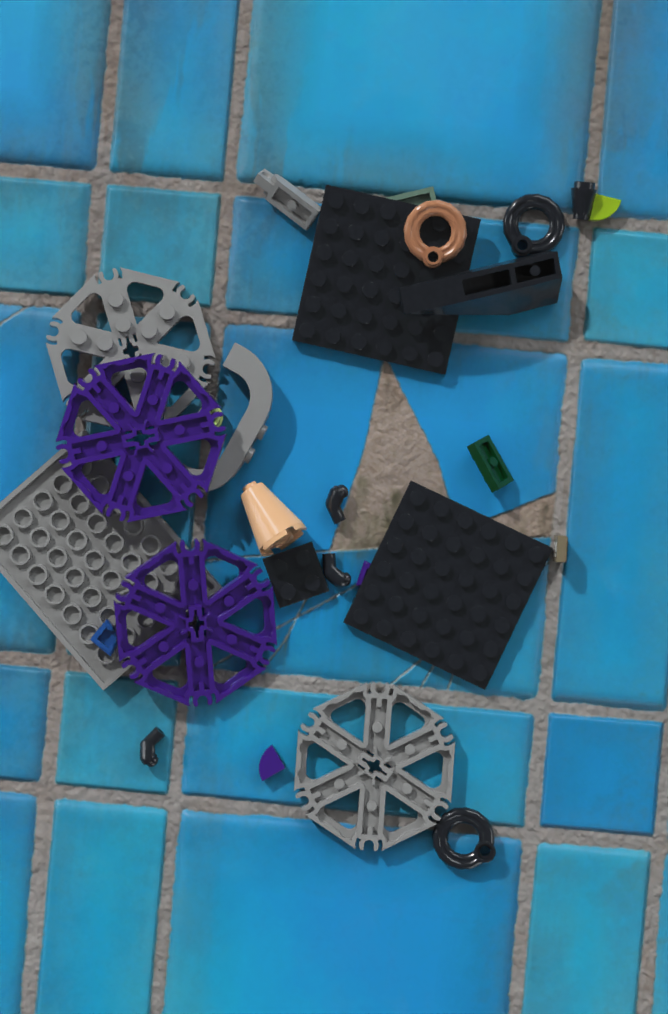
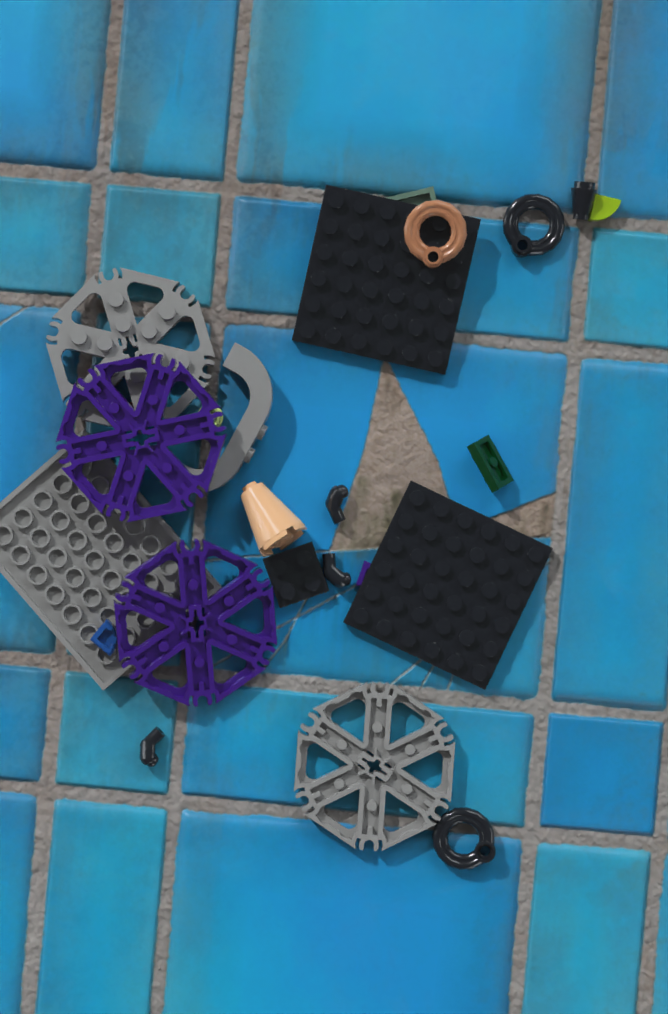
(270, 763): dark purple tile -> none
(288, 199): light grey hinge -> none
(489, 290): black wedge -> none
(560, 548): dark tan tile -> none

